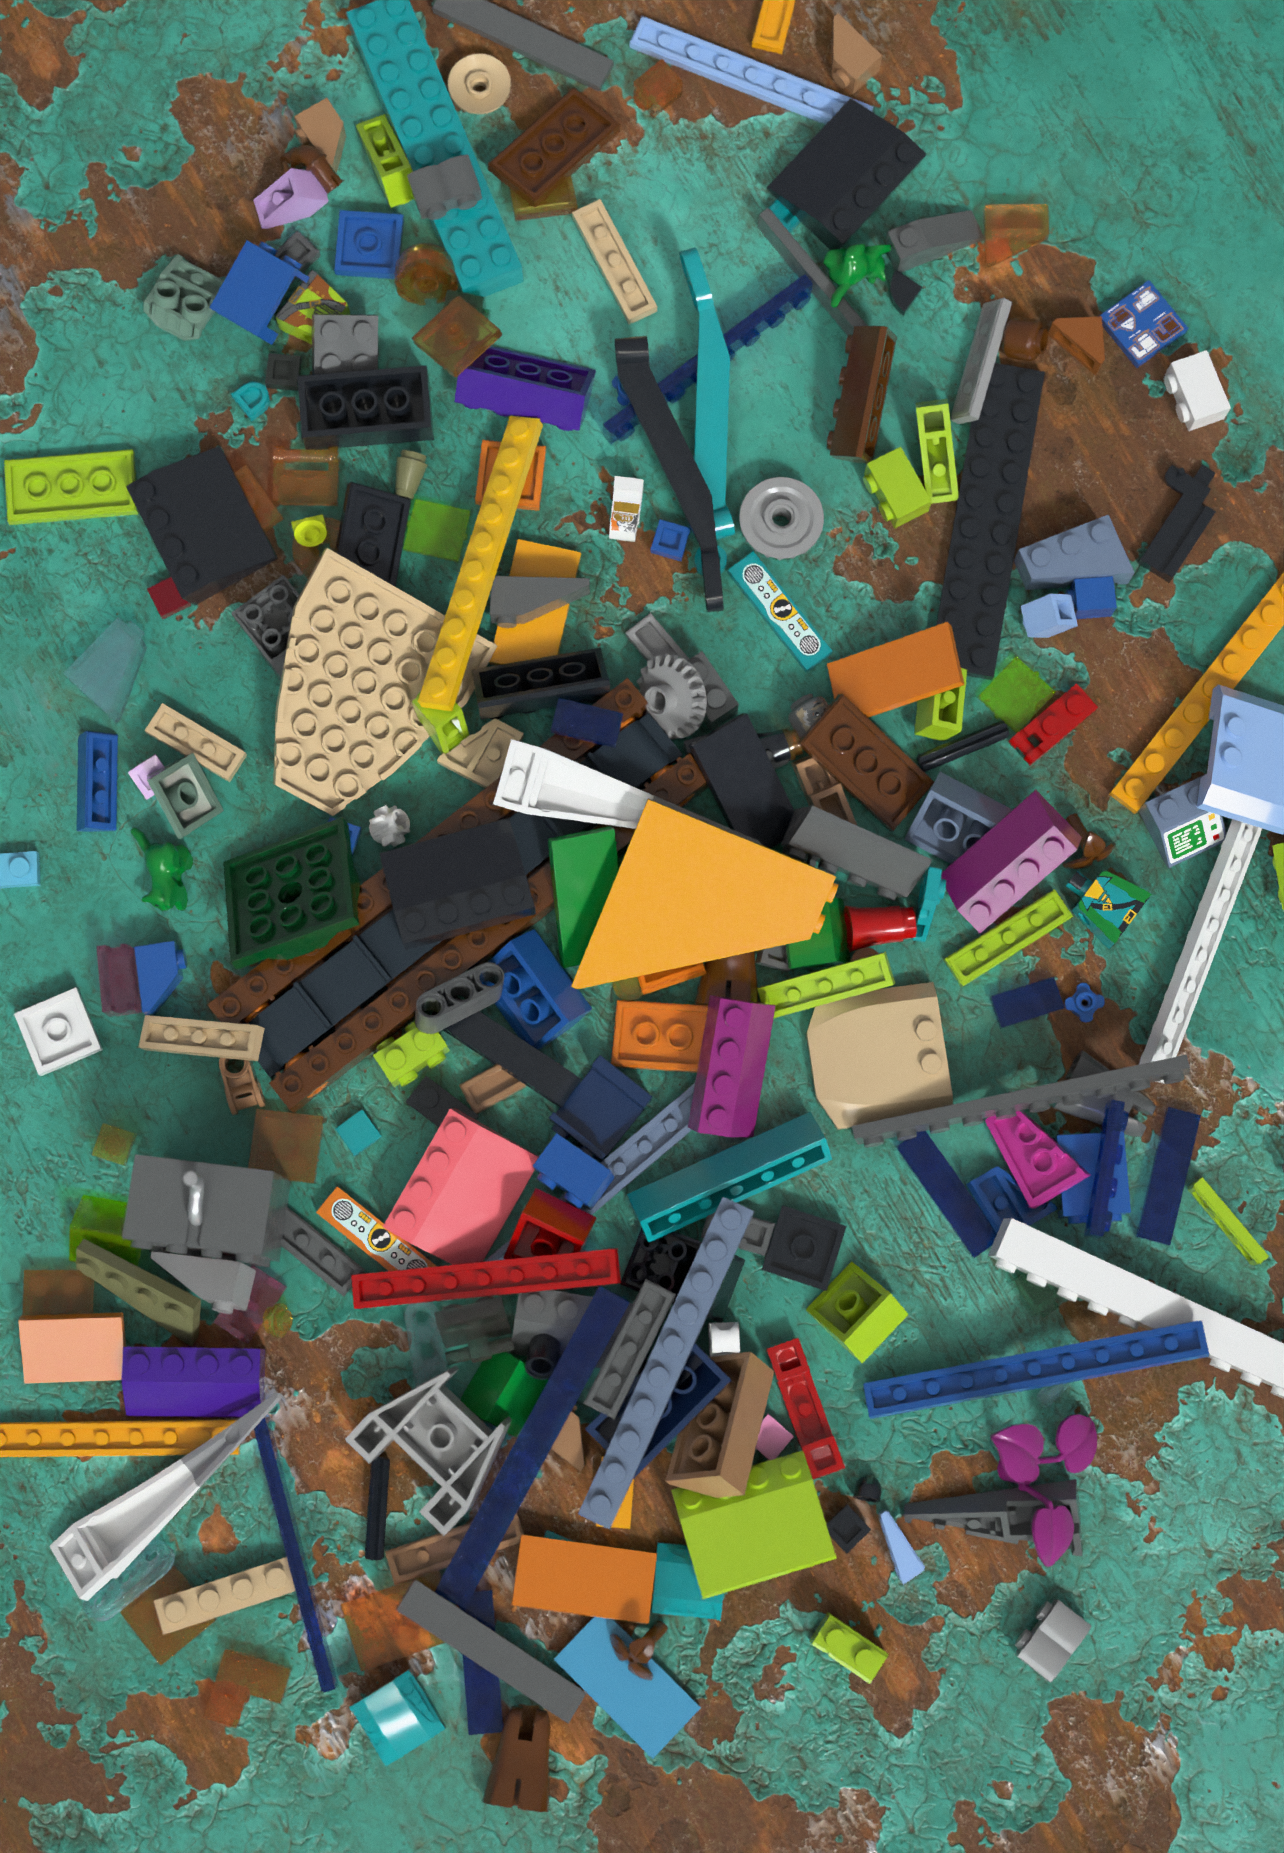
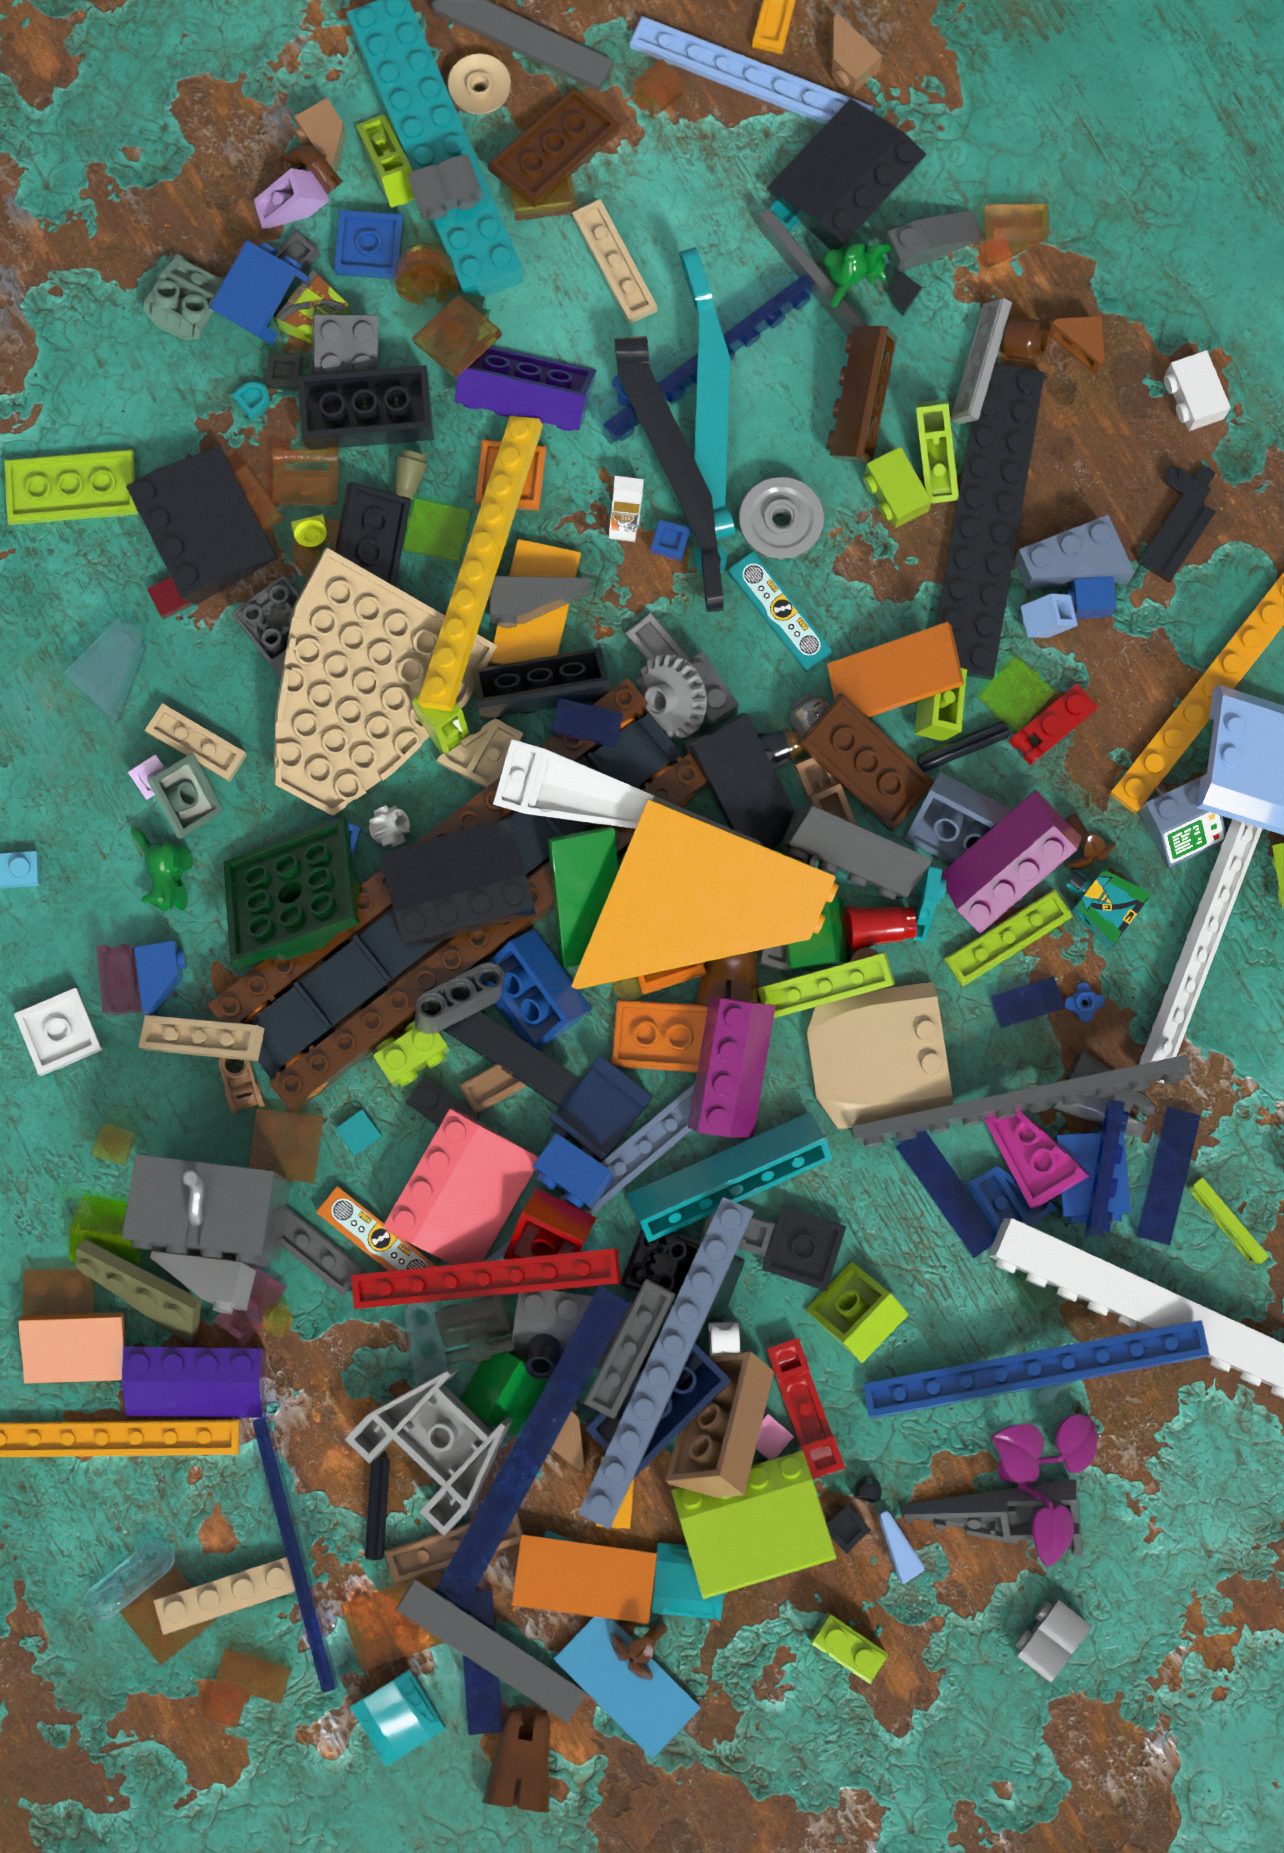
(97, 782): blue slope -> none
(115, 1534): white plate -> none
(1143, 324): blue tile -> none

